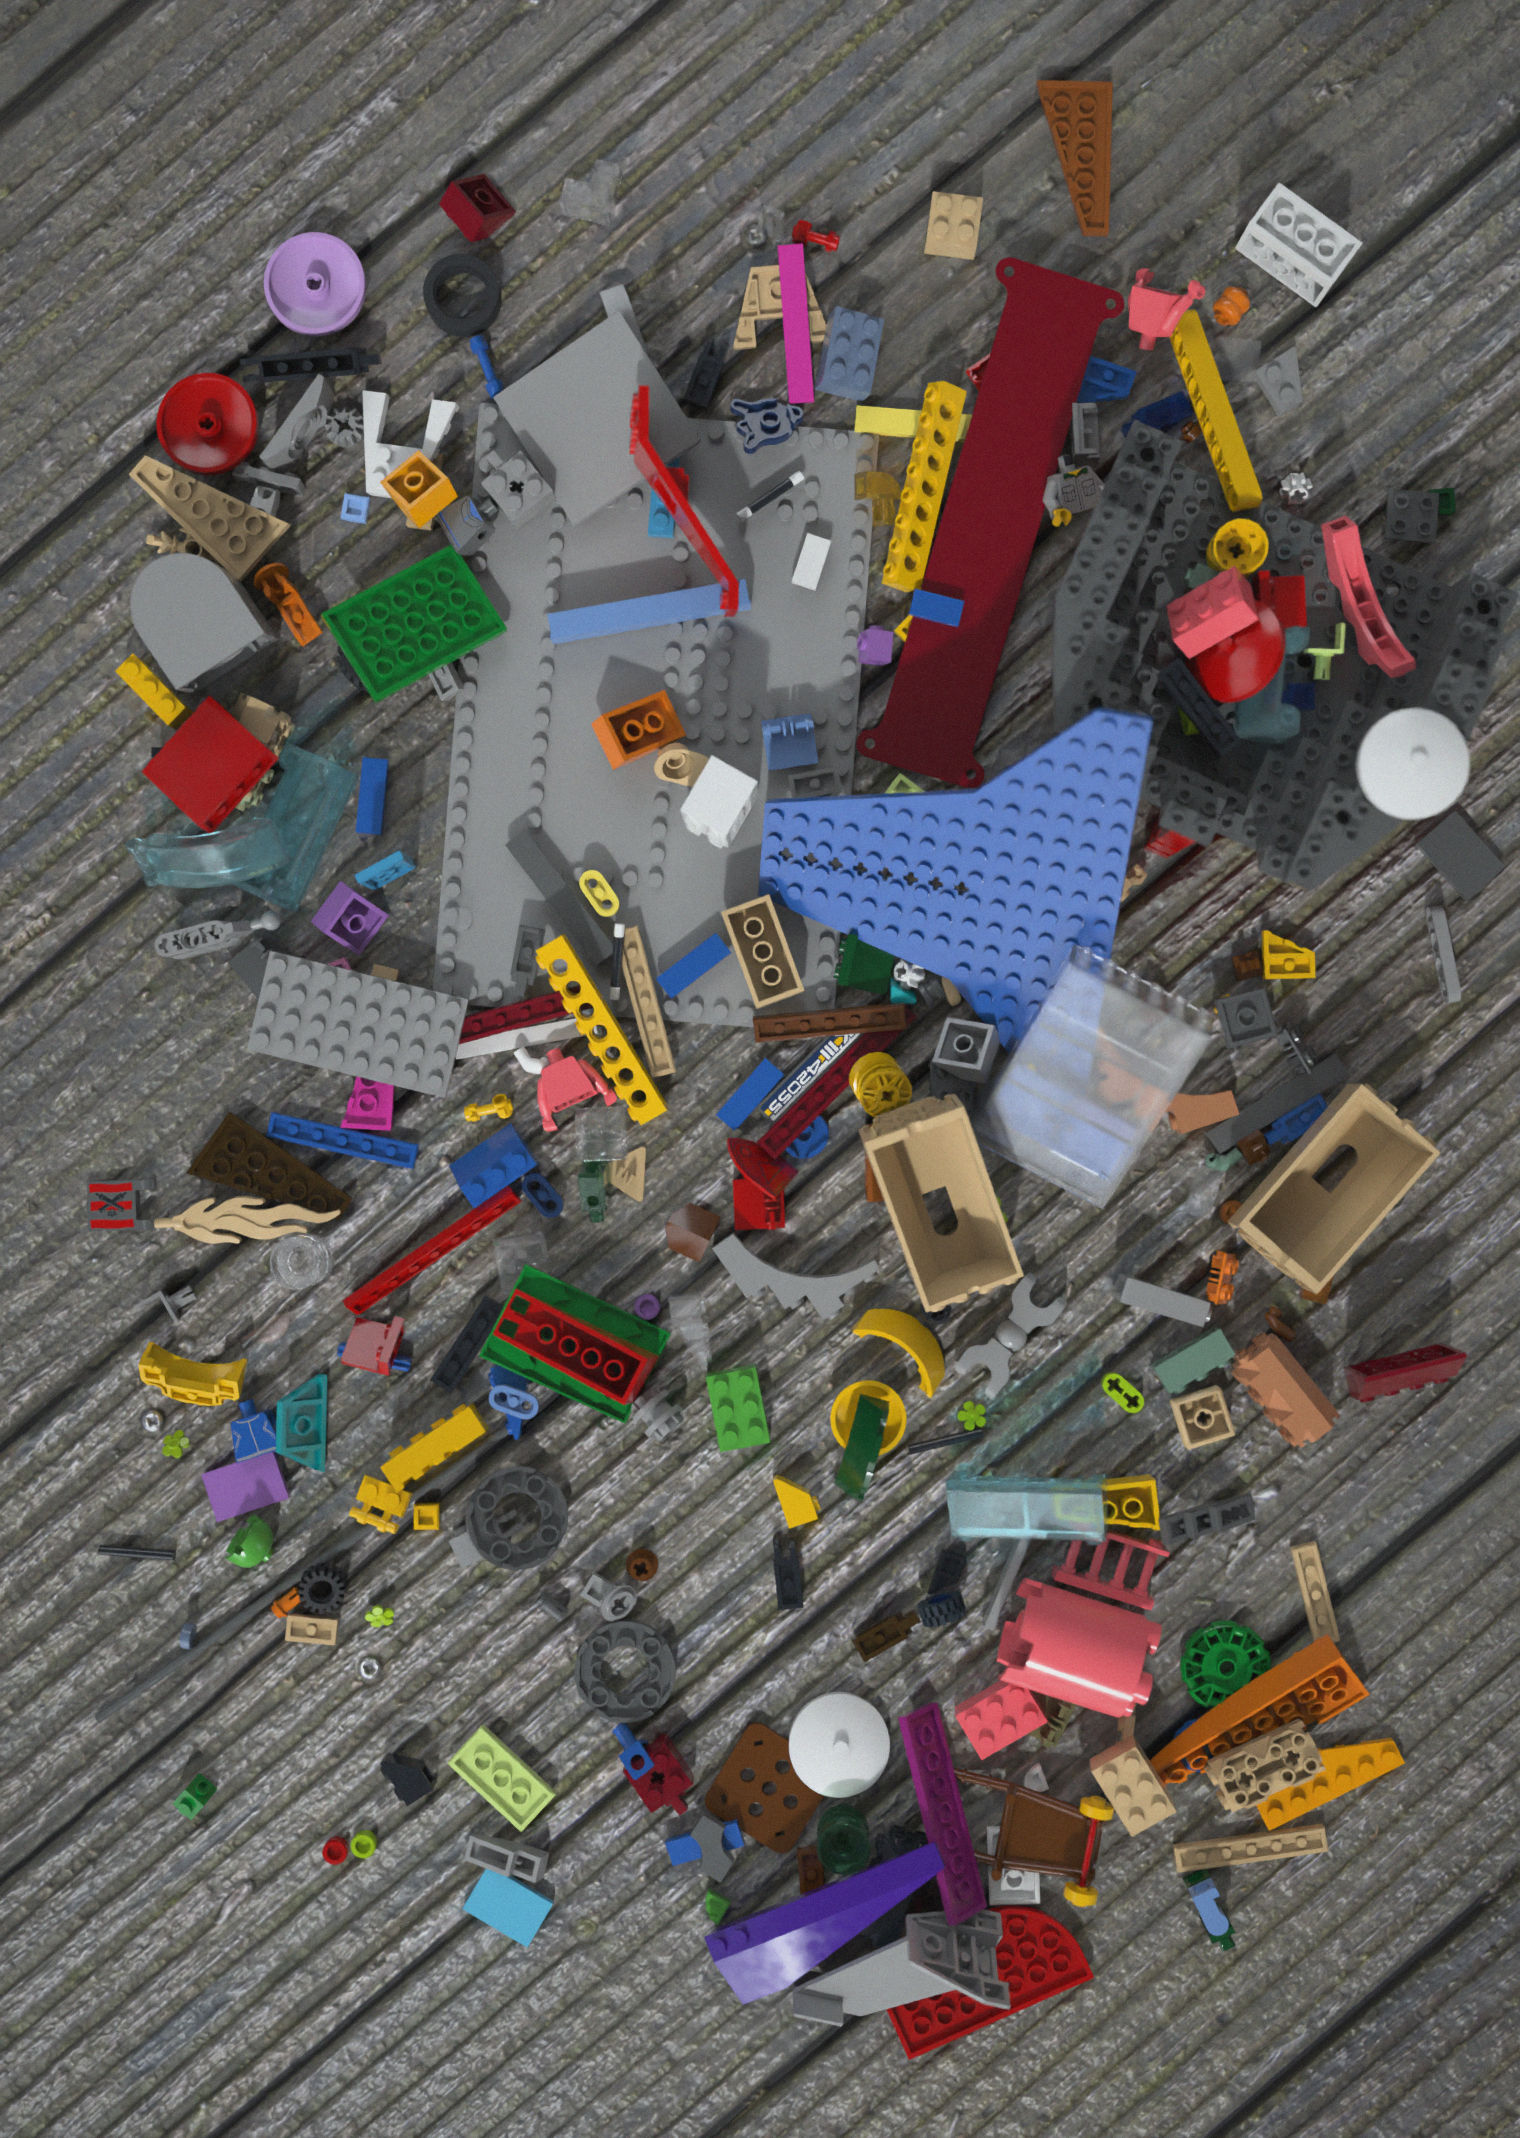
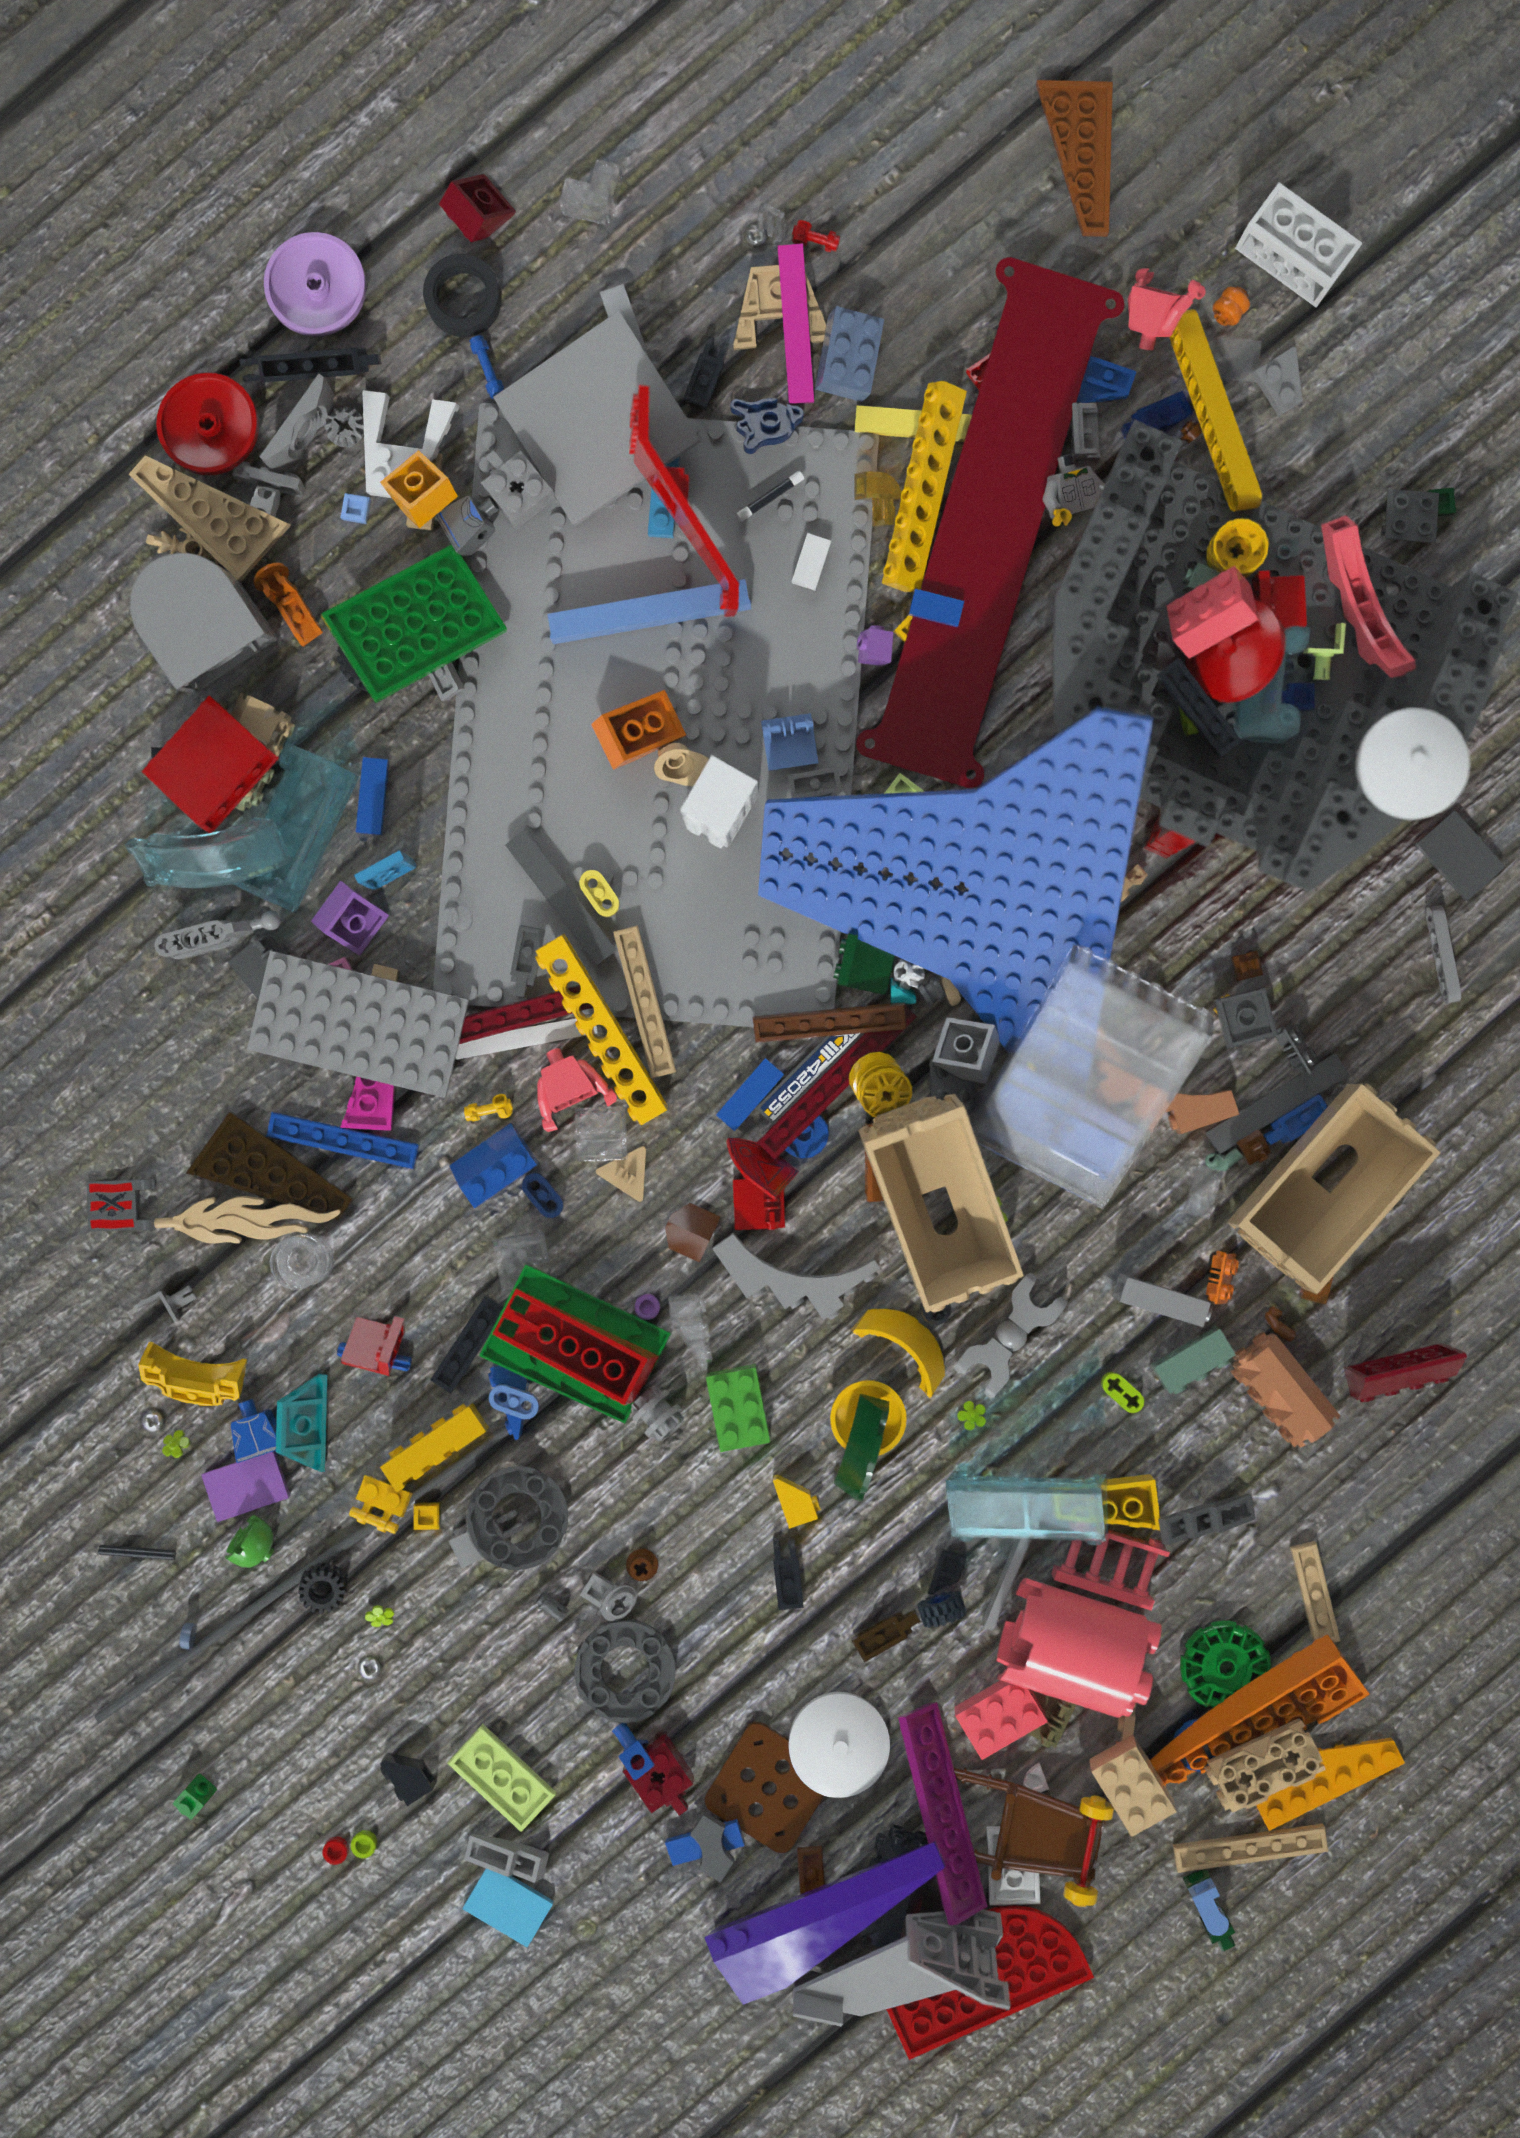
(154, 691): yellow brick -> none
(286, 1603): orange pin -> none
(312, 1629): tan plate -> none
(432, 1250): red tile -> none
(530, 1064): white arm -> none
(594, 1189): clear green torso -> none
(617, 961): black bar -> none
(693, 965): blue tile -> none
(716, 1905): bright green tile -> none
(762, 951): tan brick -> none
(839, 1852): clear green wheel -> none
(945, 1440): black bar -> none
(953, 225): tan brick -> none
(1216, 1424): tan brick -> none
(1228, 1210): dark orange tile -> none
(1285, 959): yellow wing -> none
(1295, 488): white gear -> none

